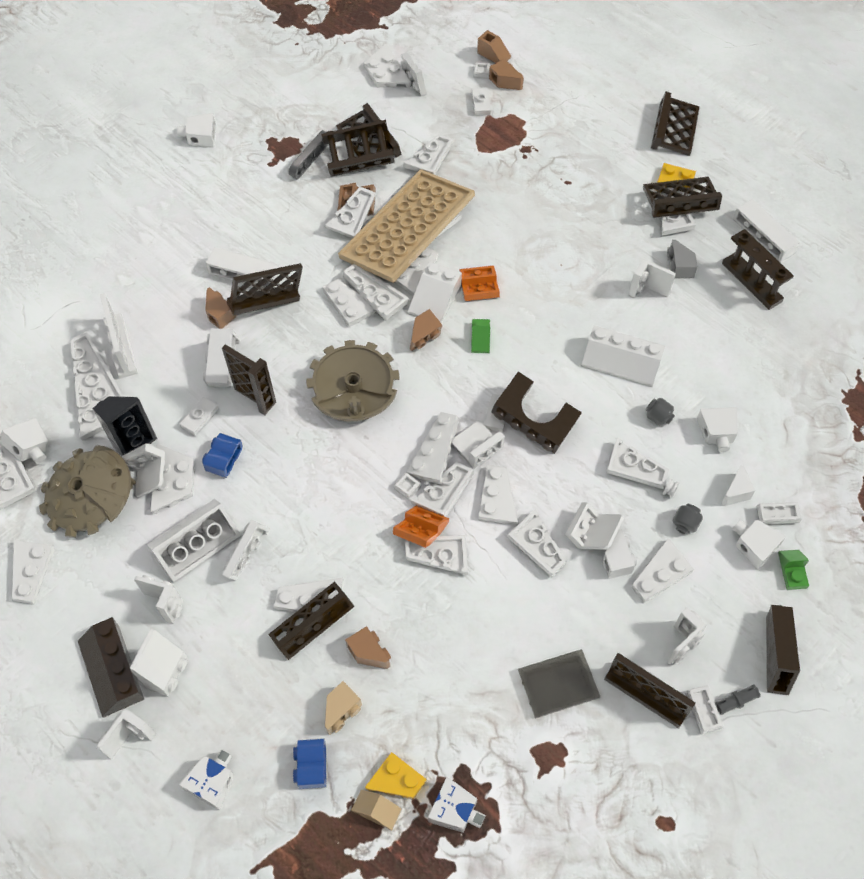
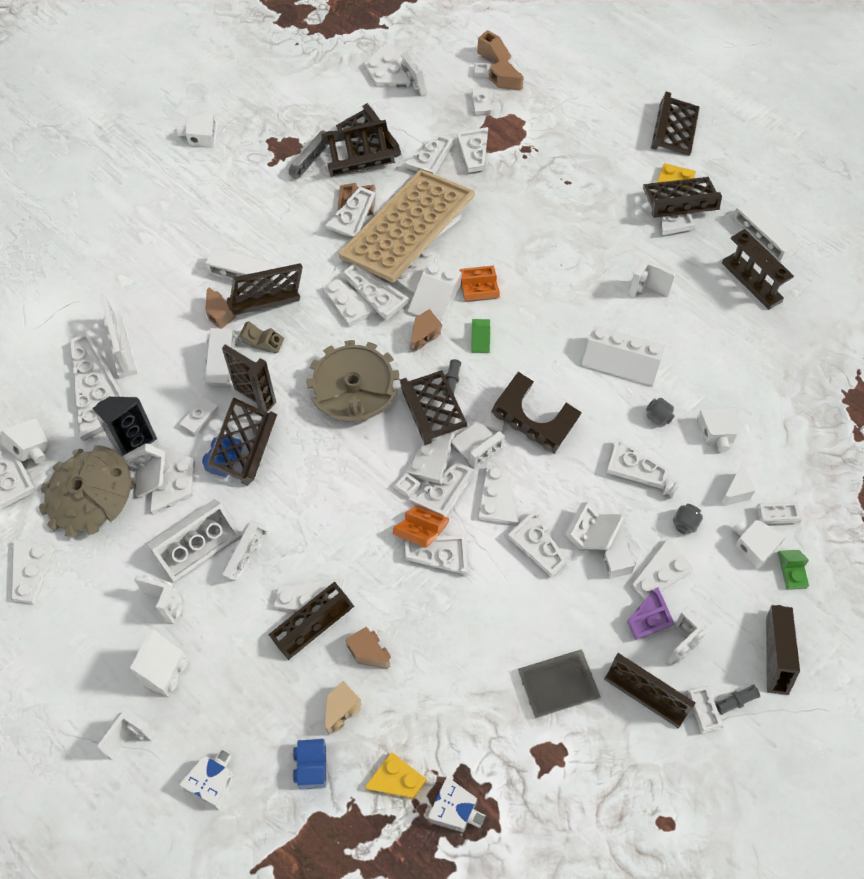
(109, 667): dark brown slope -> none
(255, 450): none -> dark brown fence
(265, 340): none -> dark tan slope
(376, 809): tan slope -> none
(416, 407): none -> dark brown fence
(452, 375): none -> dark grey pin
(473, 148): none -> white wing
(650, 616): none -> medium lavender wing
(682, 260): light grey slope -> none

